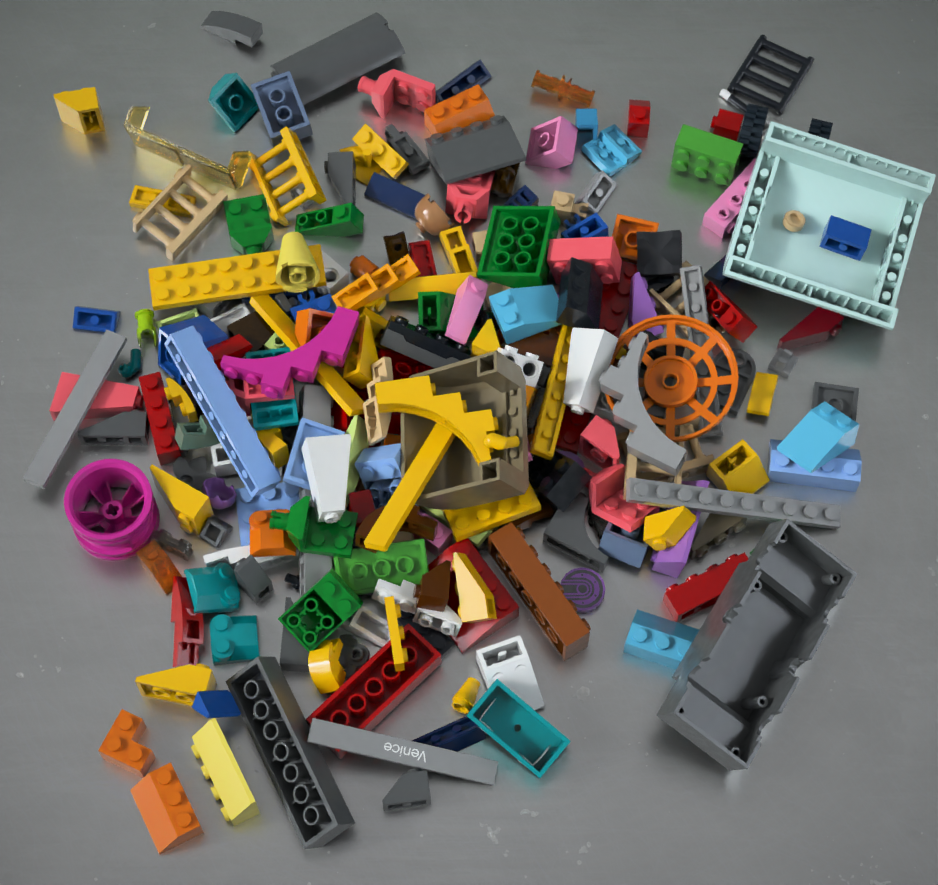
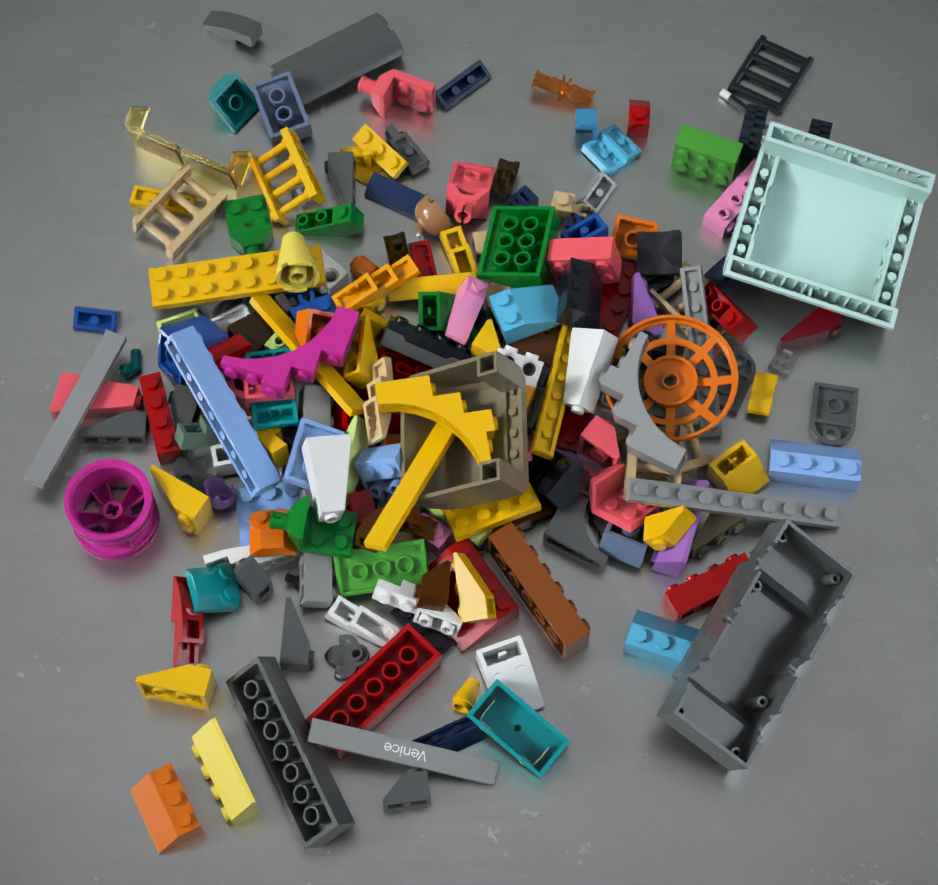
(81, 110): yellow slope -> none
(122, 745): orange brick -> none
(145, 325): lime piece -> none
(158, 565): clear orange slope -> none
(177, 547): clear smoke plate -> none
(180, 398): yellow slope -> none
(215, 531): dark grey slope -> none
(216, 704): blue slope -> none
(234, 639): teal slope -> none
(321, 610): green slope -> none
(325, 667): yellow brick -> none
(396, 633): yellow plate -> none
(458, 111): orange slope -> none
(474, 149): dark grey slope -> none
(500, 442): yellow arm -> none
(552, 144): bright pink slope -> none
(584, 589): tile -> none
(727, 124): red brick -> none
(794, 221): tan tile -> none
(819, 437): medium azure slope -> none
(845, 238): blue brick -> none

